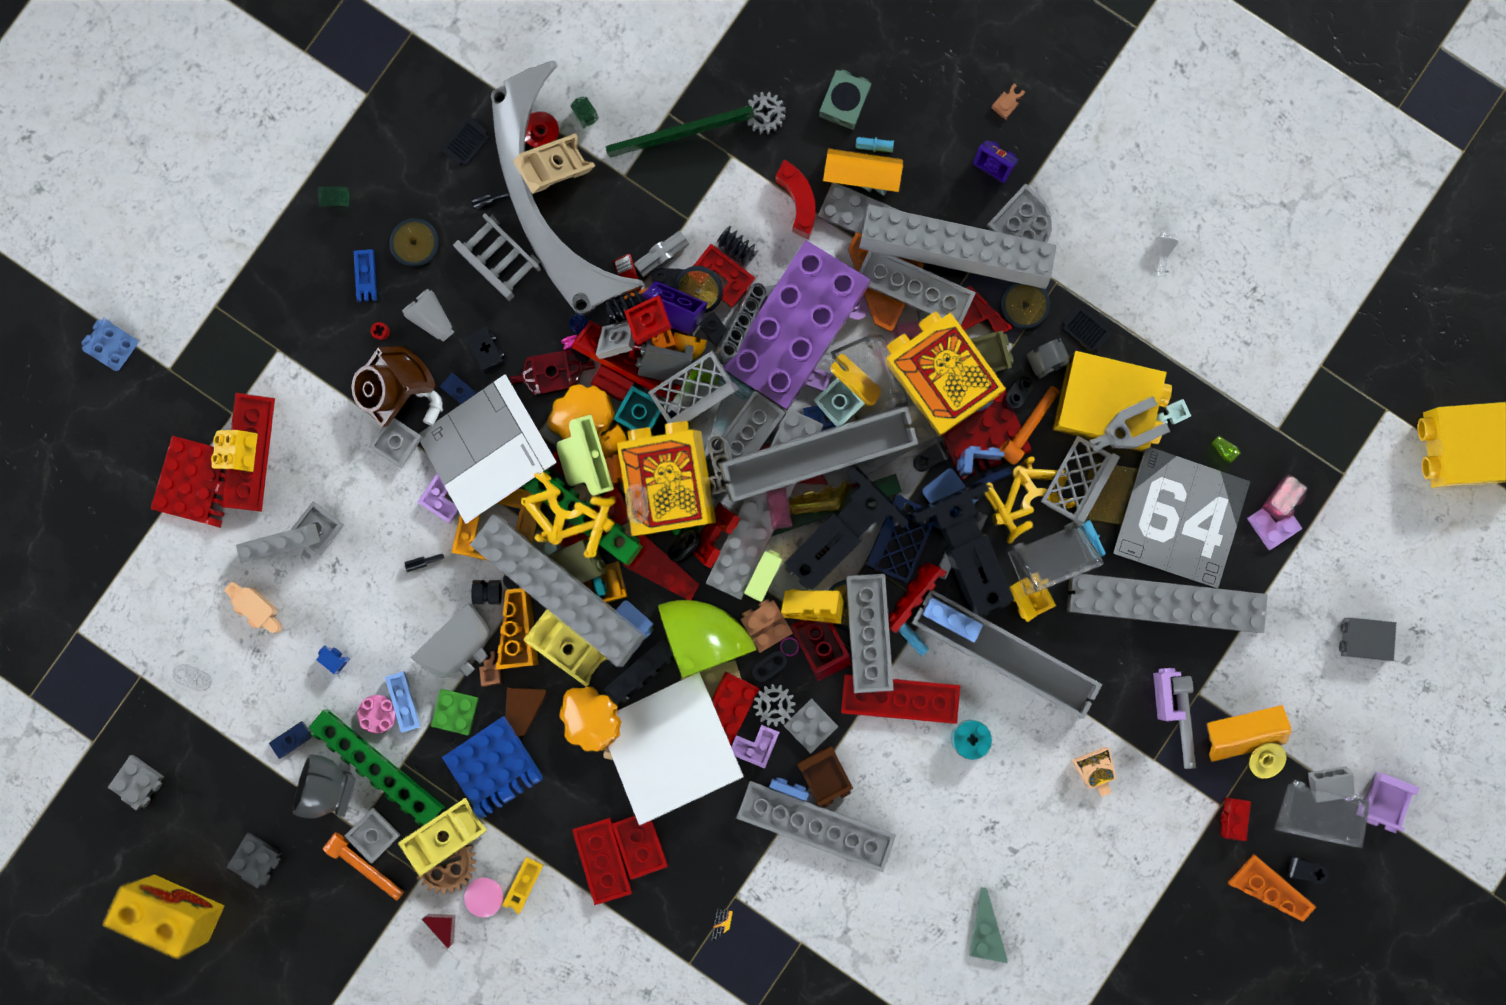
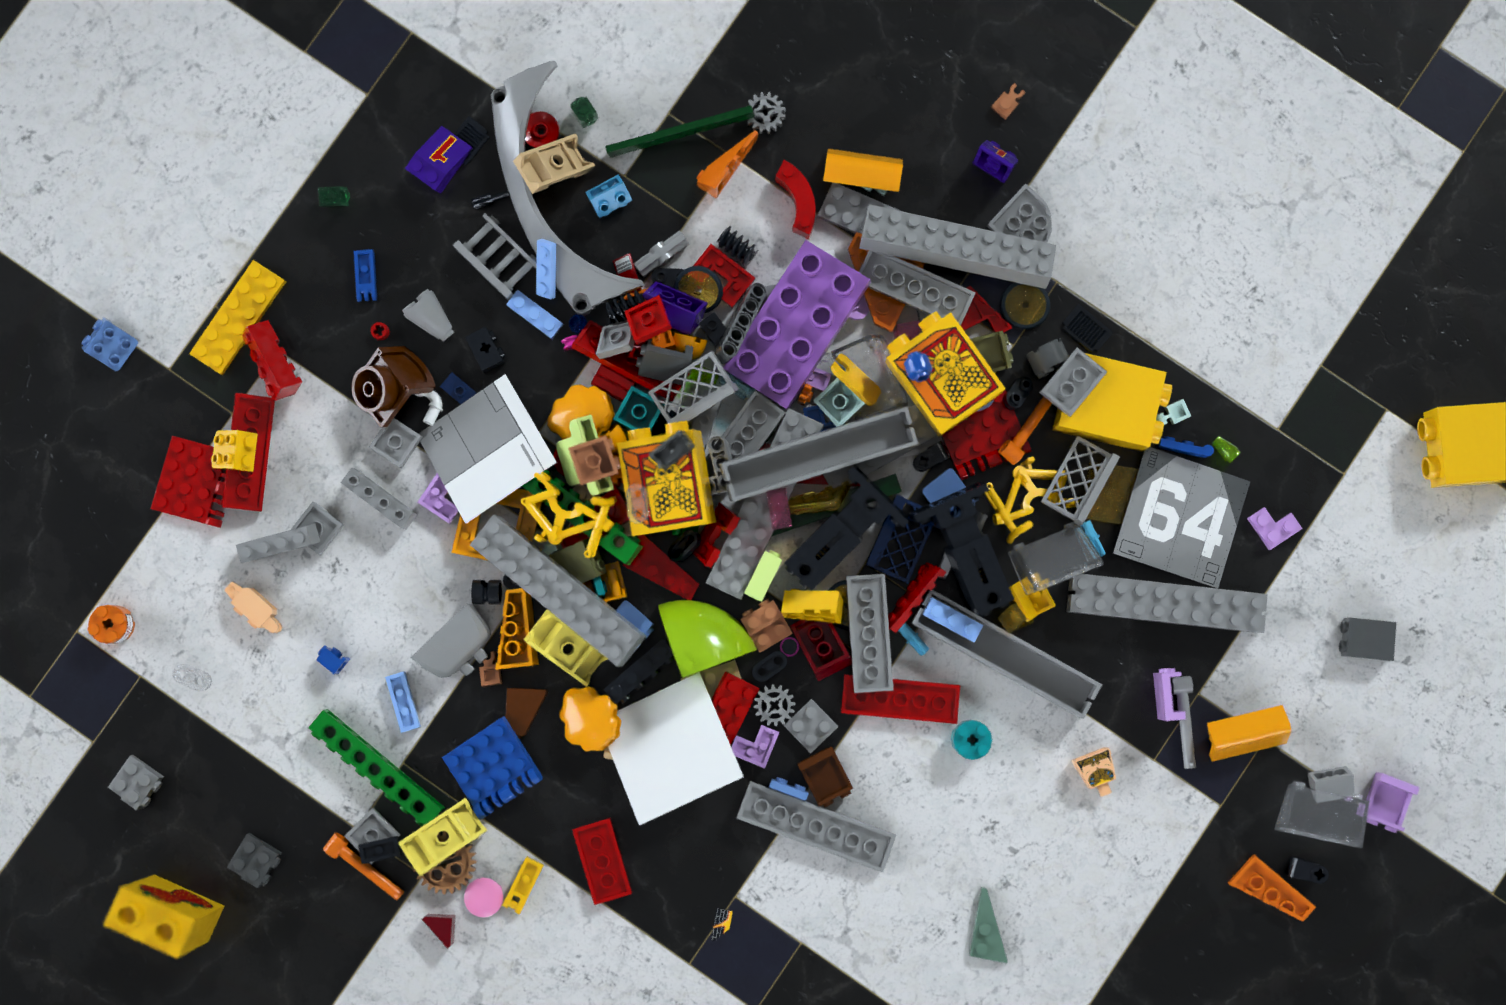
(100, 622): none -> orange brick
(241, 308): none -> yellow plate
(271, 360): none -> red wedge
(290, 740): dark blue plate -> none
(322, 789): dark grey plate -> none
(376, 714): bright pink dish -> none
(379, 498): none -> light grey brick
(379, 849): none -> black plate
(402, 247): clear yellow wheel -> none
(421, 562): black axle -> none
(439, 159): none -> dark purple slope
(455, 712): bright green plate -> none
(534, 314): none -> light blue plate
(546, 269): none -> light blue plate
(567, 375): dark red plate -> none
(594, 460): none -> nougat plate
(609, 196): none -> dark azure brick
(639, 846): red plate -> none
(672, 450): none -> dark grey hinge
(721, 170): none -> orange wedge
(806, 395): none -> orange plate
(845, 99): sand green brick -> none
(874, 144): medium azure axle -> none
(918, 366): none -> blue head
(965, 462): medium blue bracket -> none
(991, 476): dark blue plate -> none
(1014, 619): none -> clear yellow bracket
(1073, 382): none -> light grey tile
(1127, 441): light grey piece -> none
(1165, 243): piece -> none
(1185, 447): none -> blue plate
(1235, 818): red brick -> none
(1267, 760): light yellow dish -> none
(1284, 498): clear pink brick -> none

